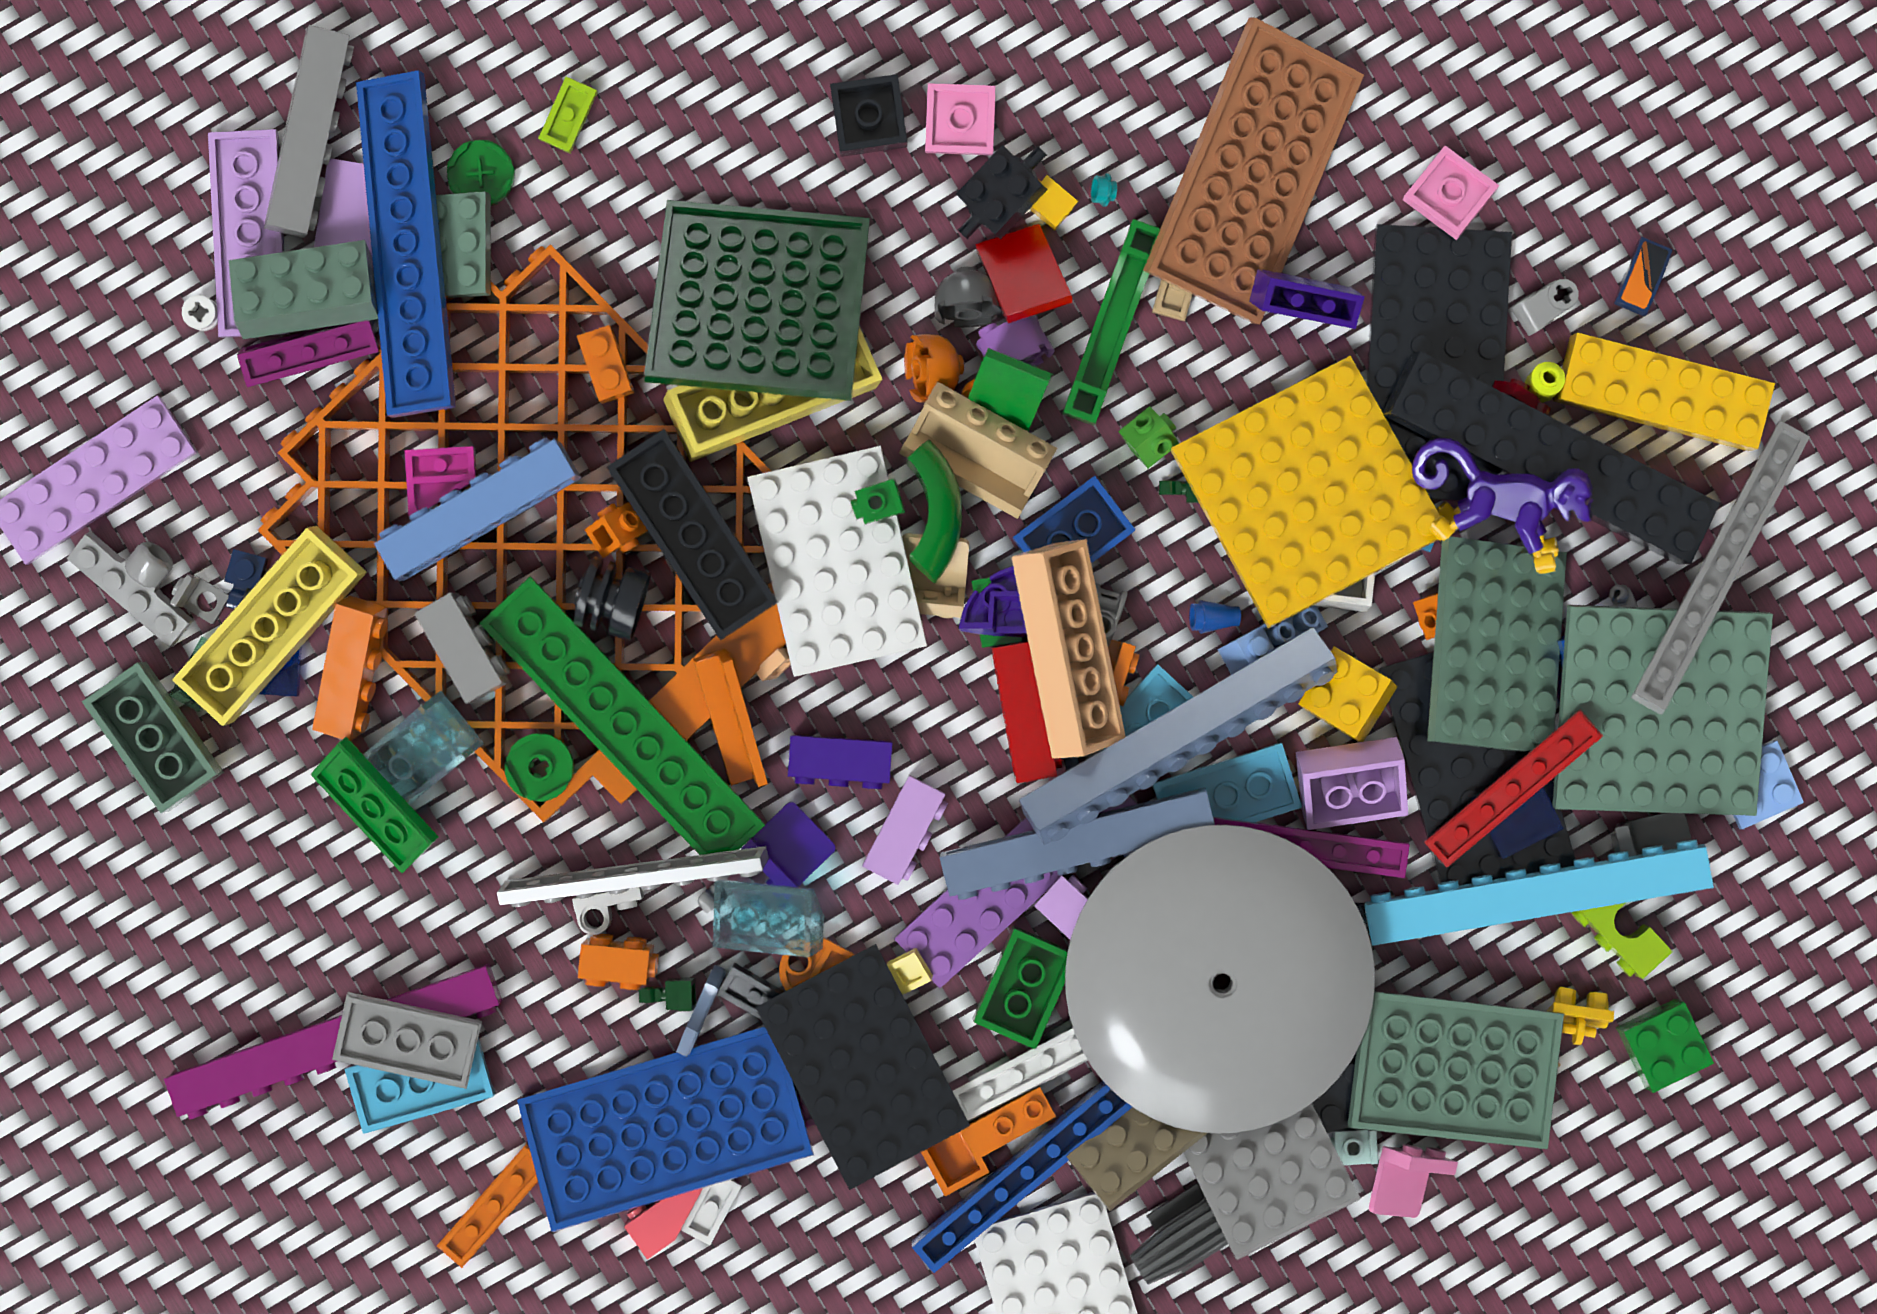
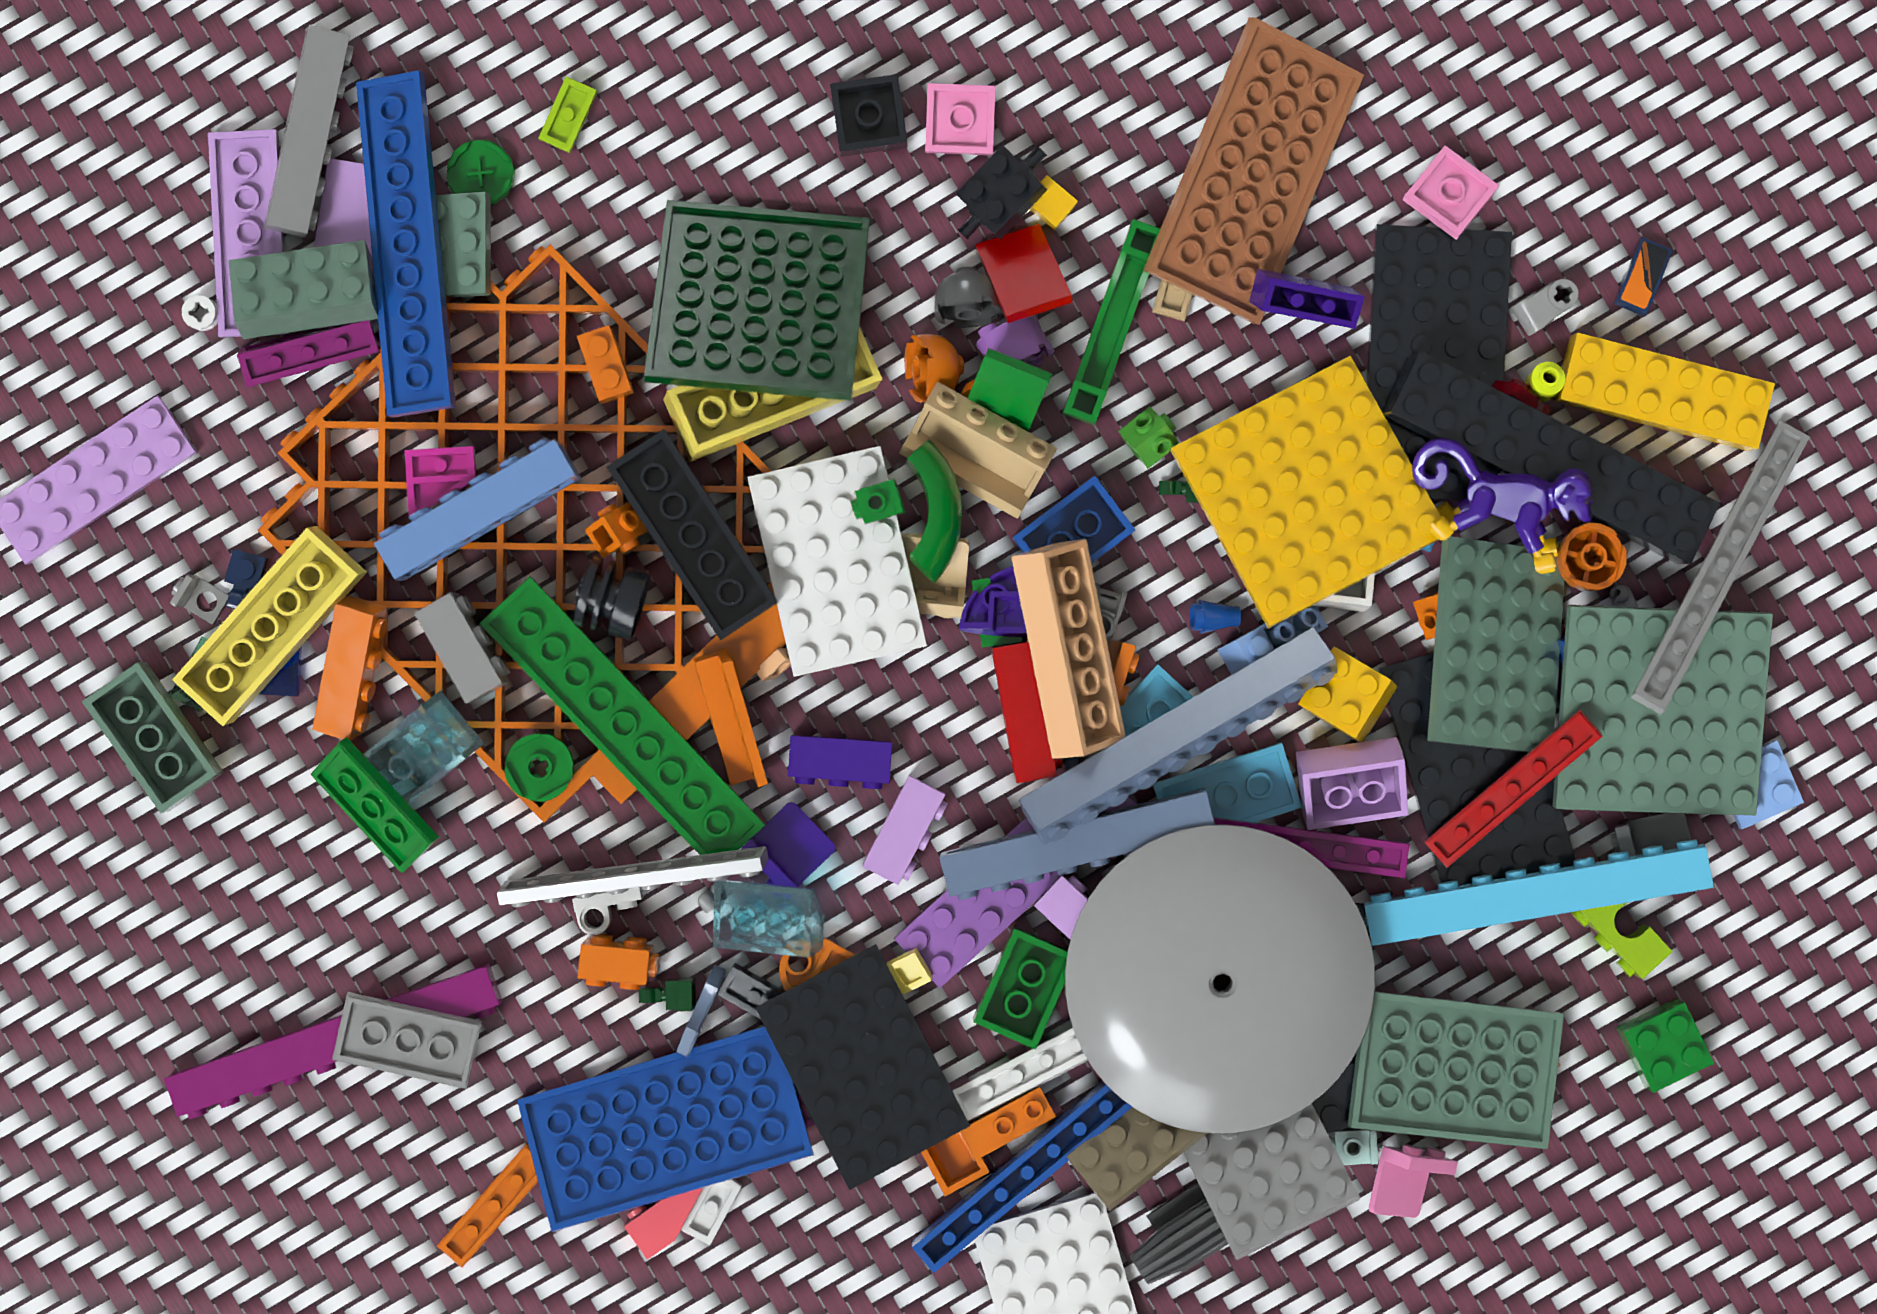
(134, 583): light grey plate -> none
(392, 1098): medium azure plate -> none
(1103, 189): teal plate -> none
(1526, 825): clear blue tile -> none
(1591, 557): none -> orange cylinder
(1594, 1014): yellow hips -> none

